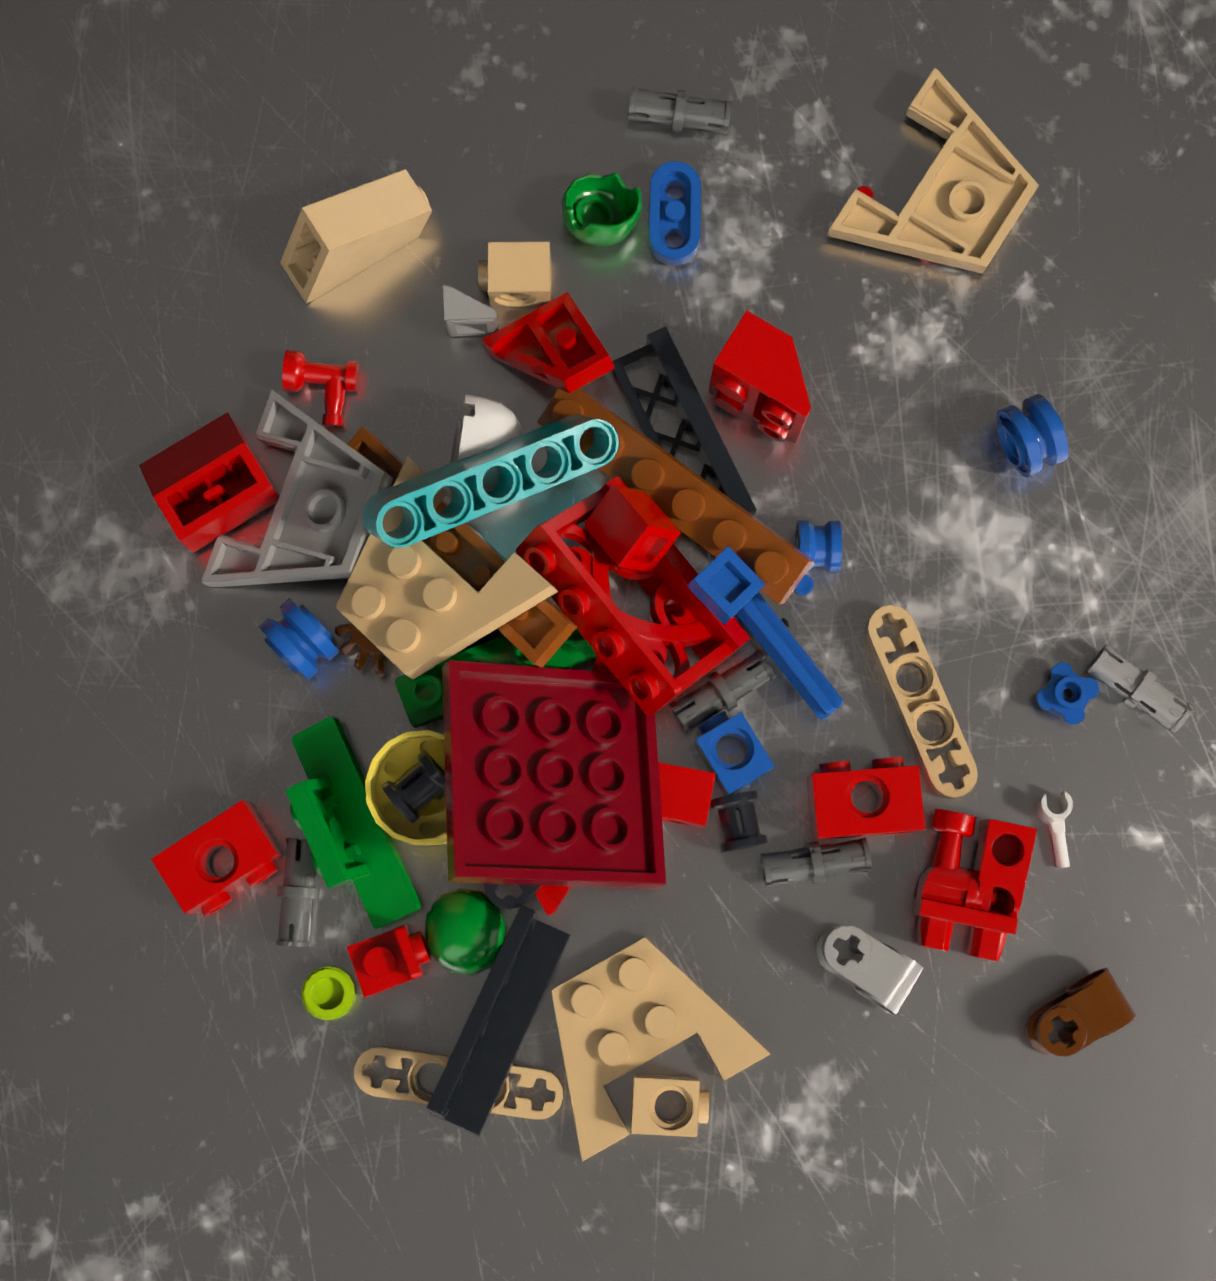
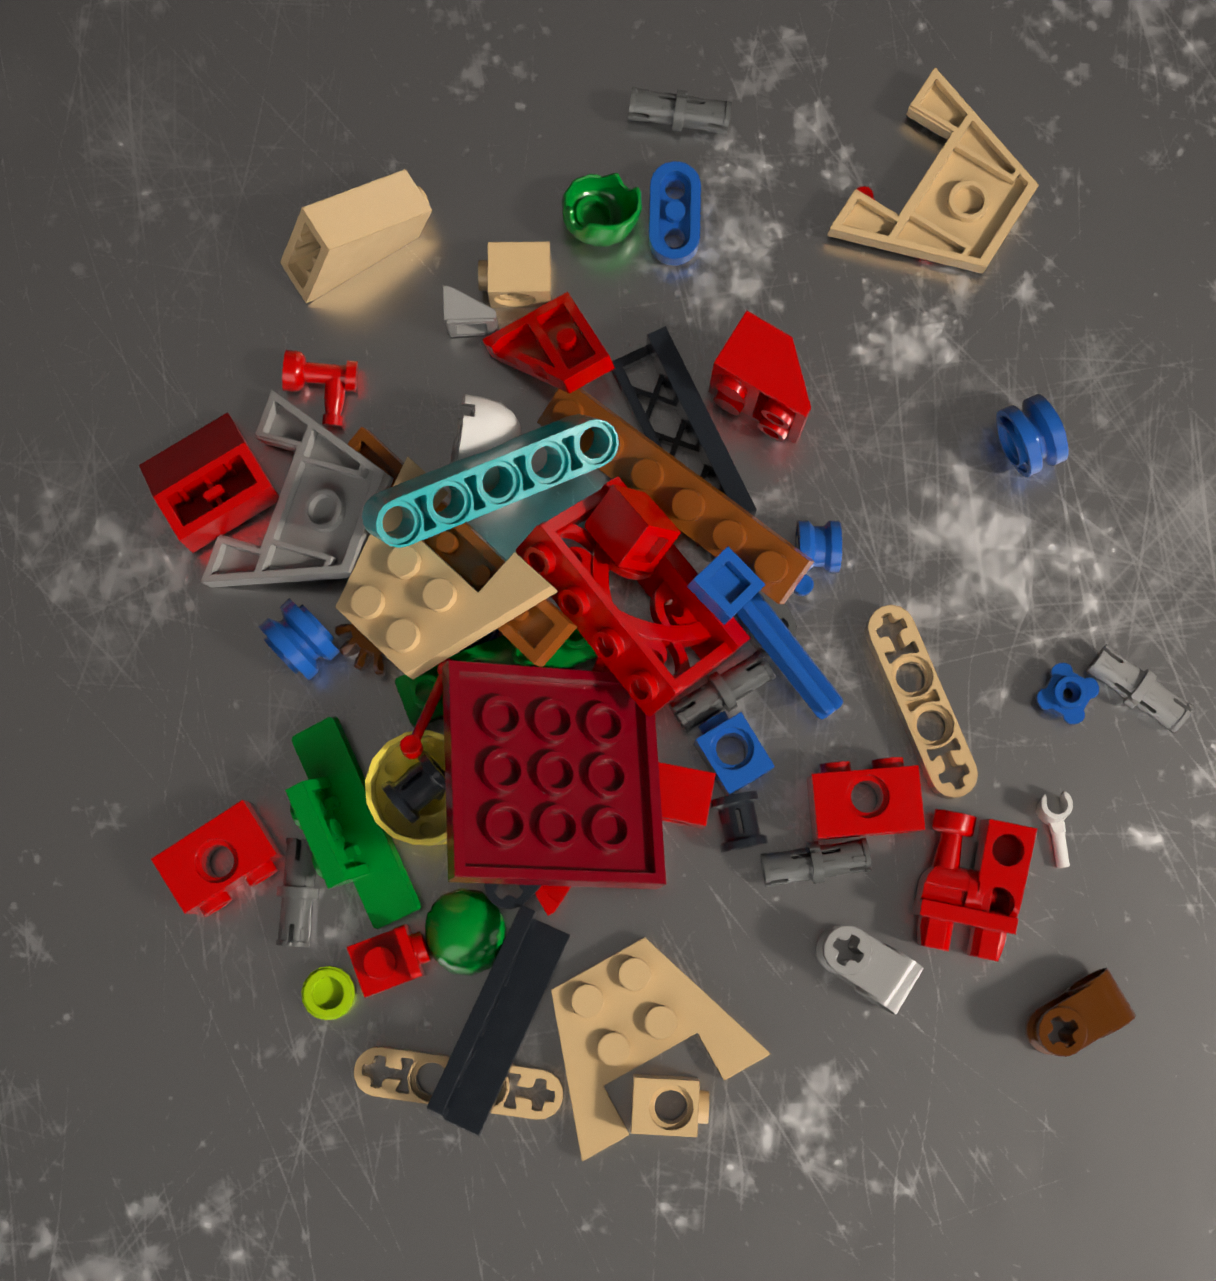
(411, 744): none -> red hinge

